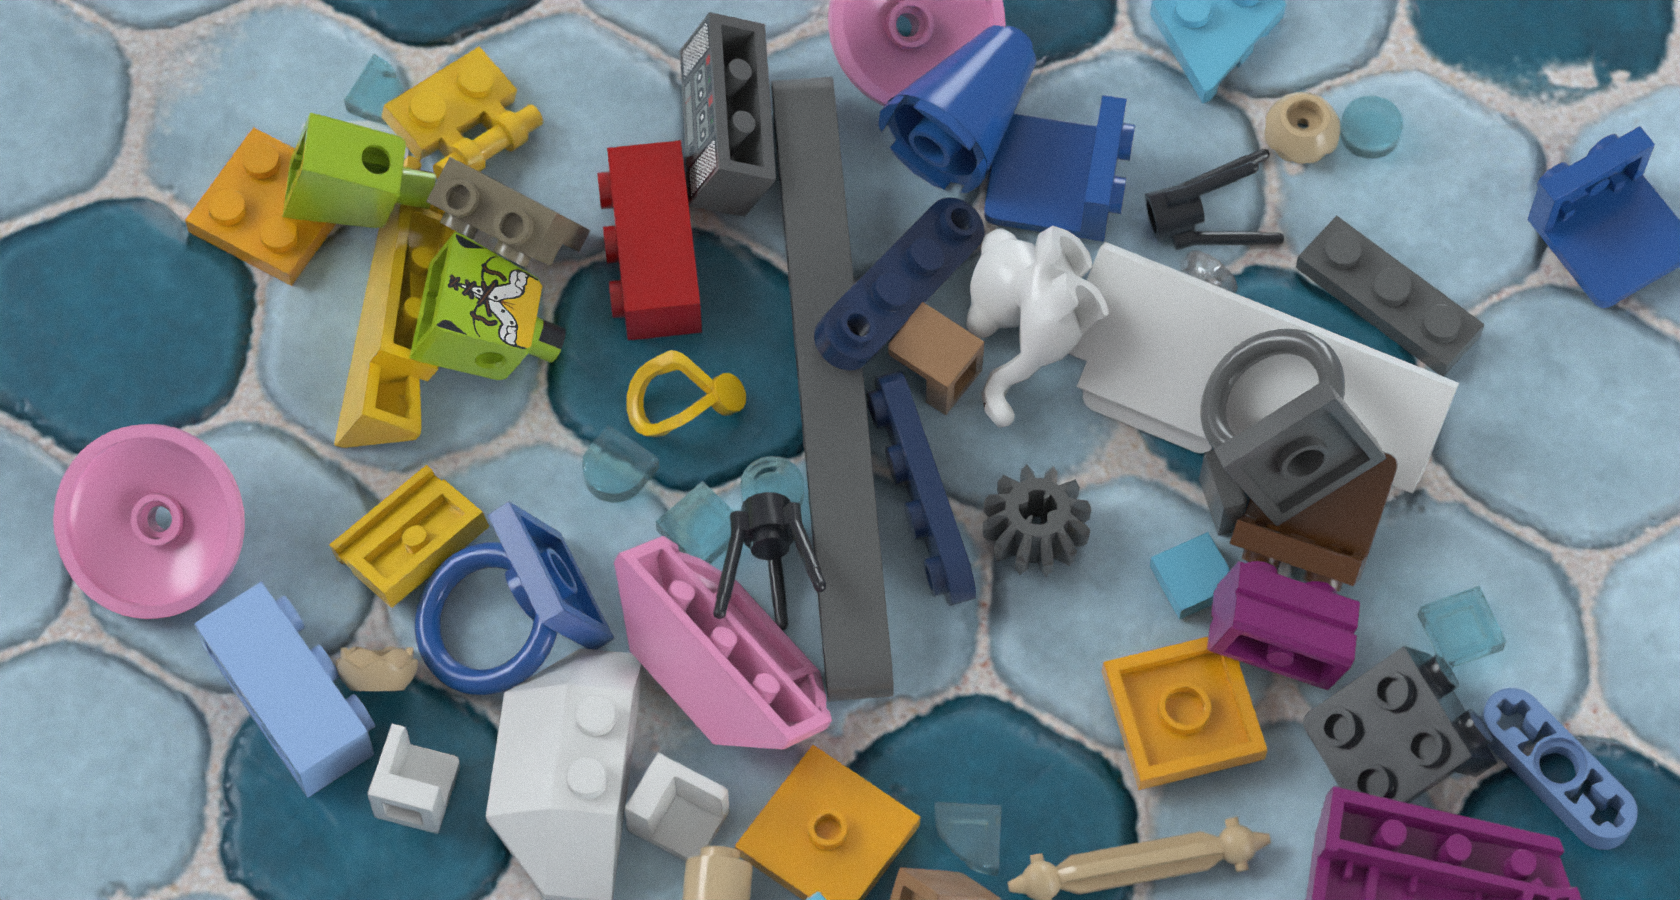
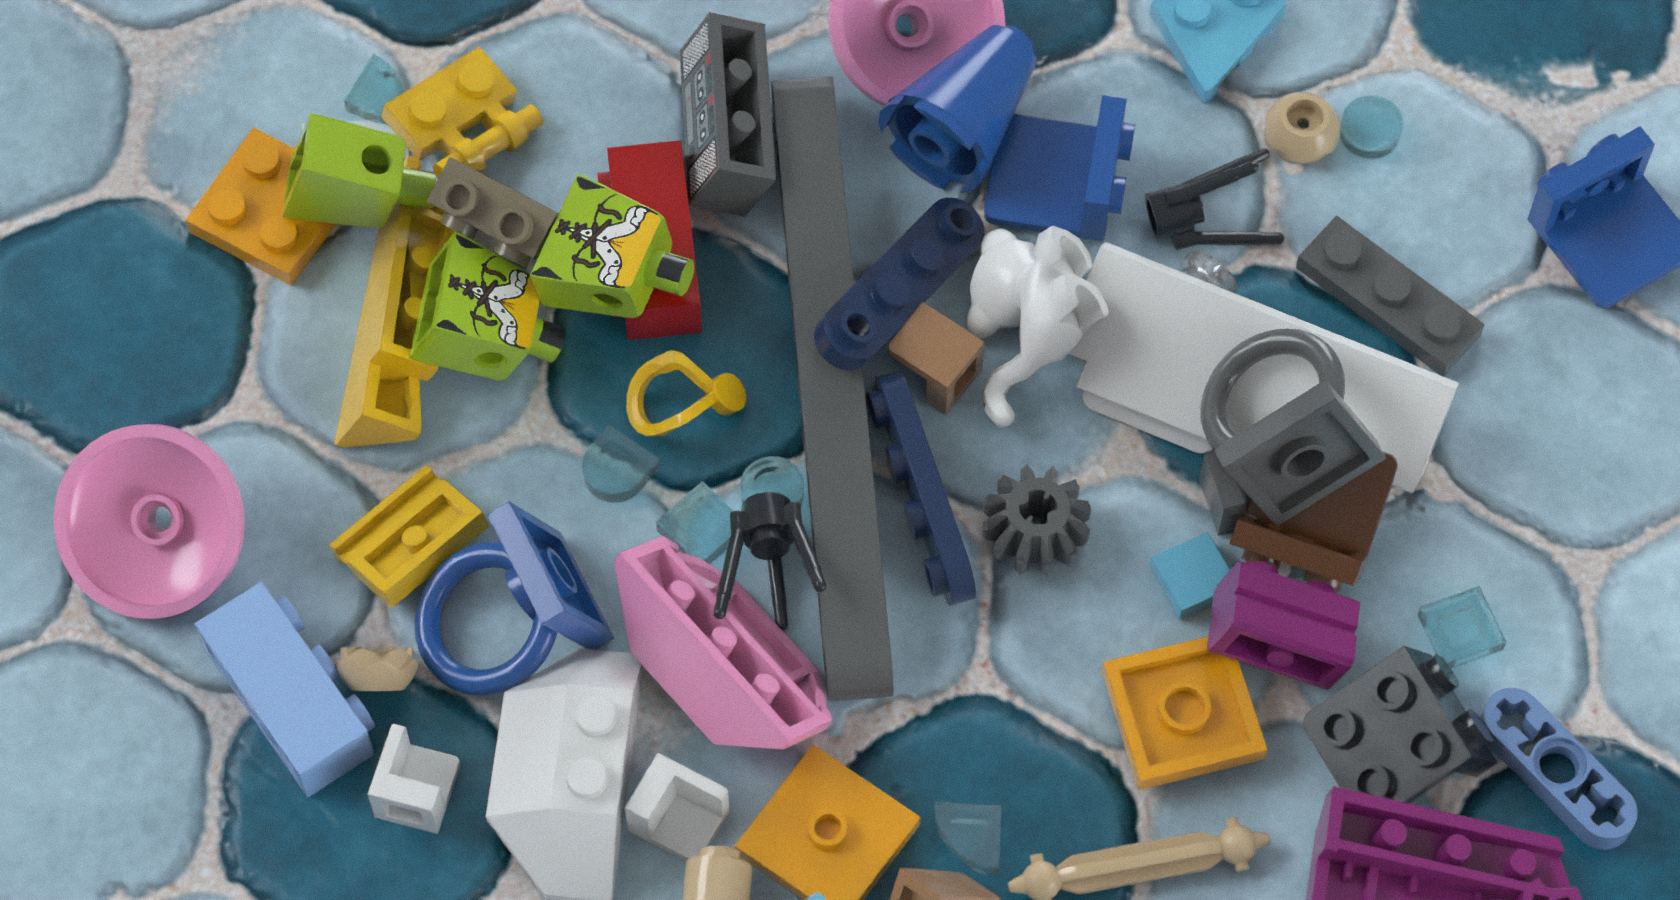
(607, 254): none -> lime torso

